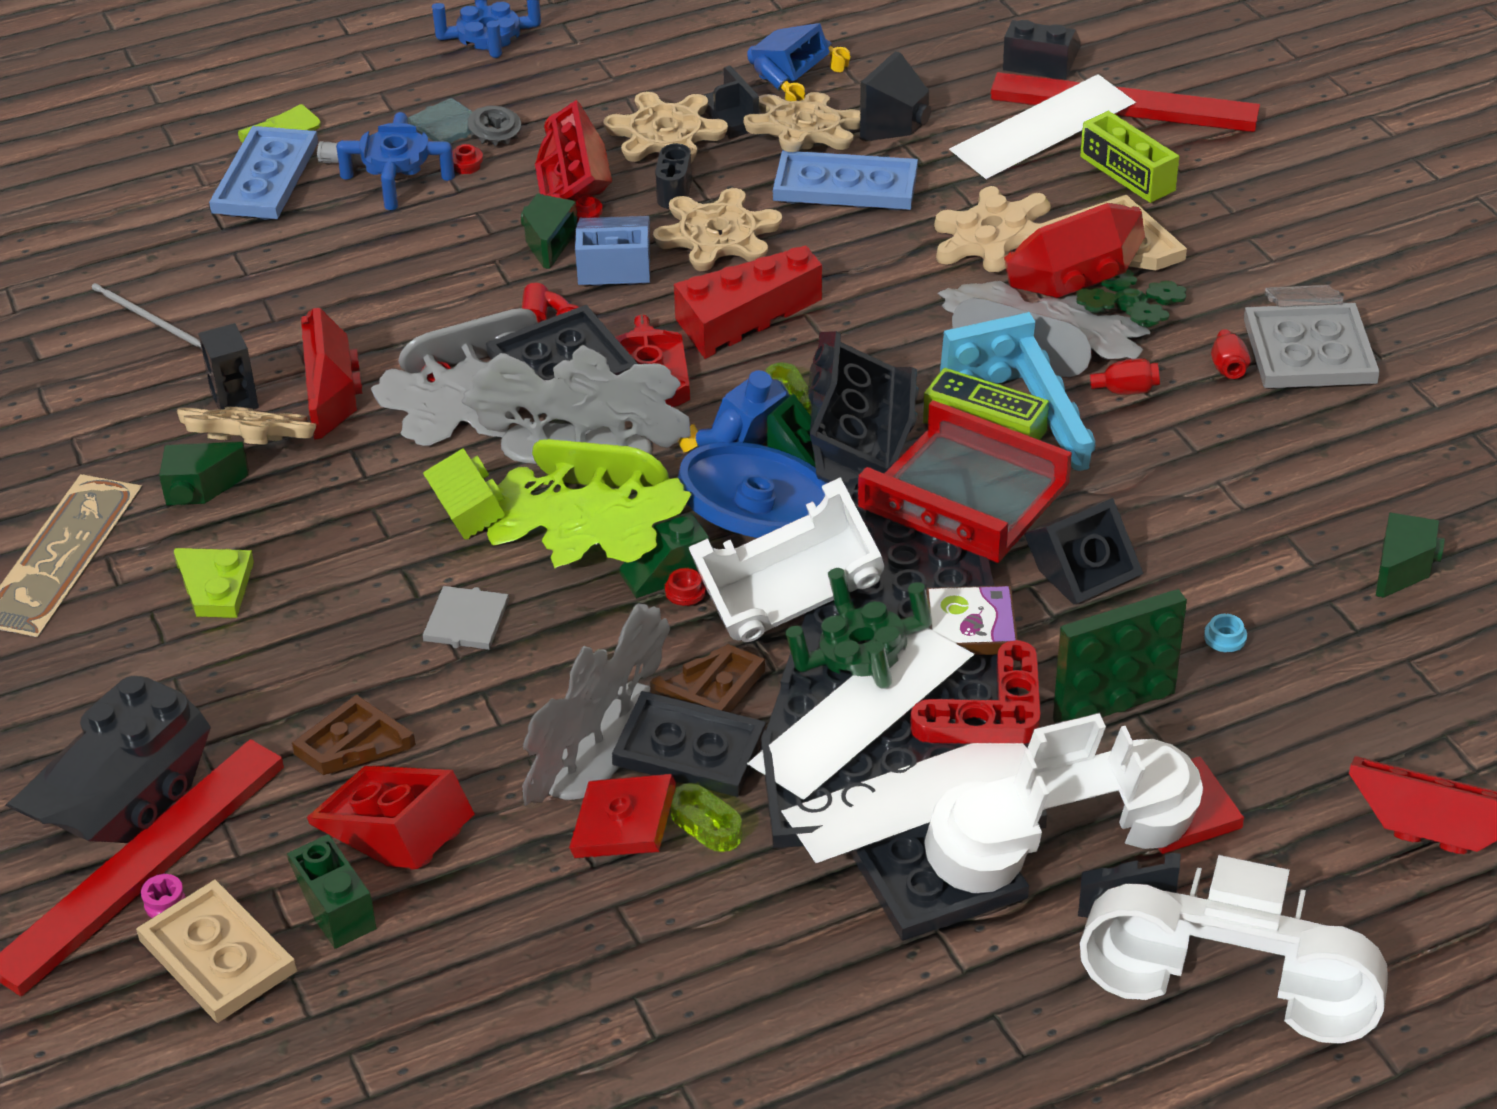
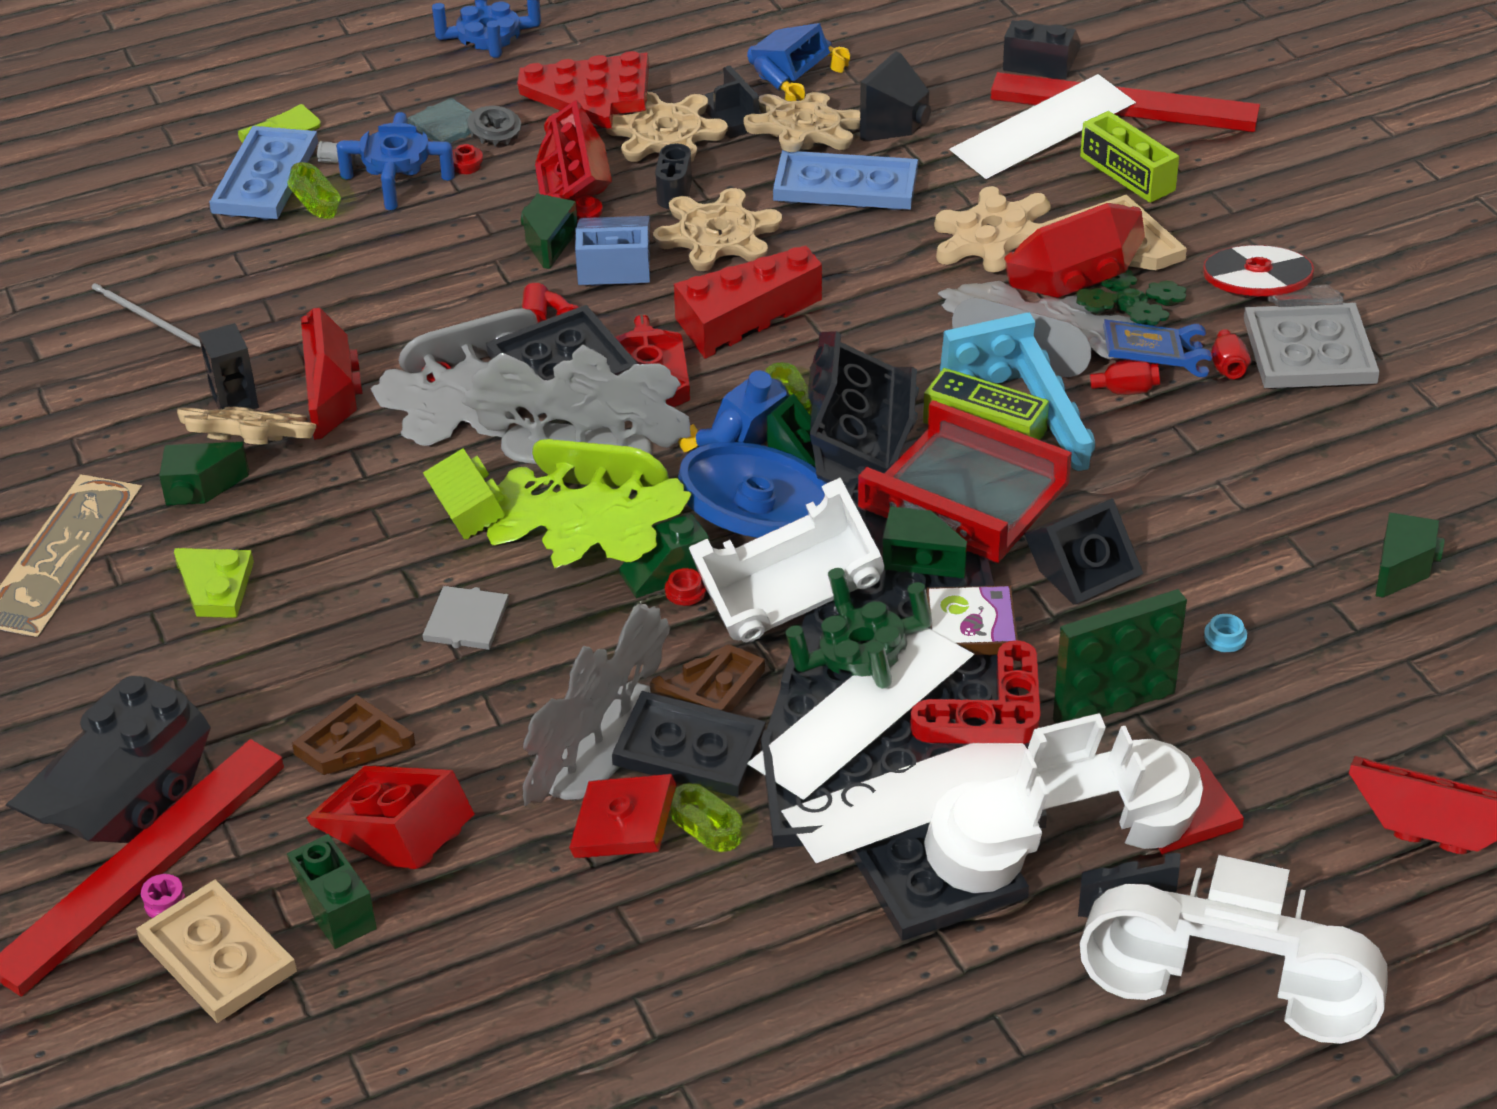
(314, 190): none -> clear neon green beam
(599, 84): none -> red wing
(922, 544): none -> dark green slope
(1157, 344): none -> blue flag
(1258, 270): none -> piece

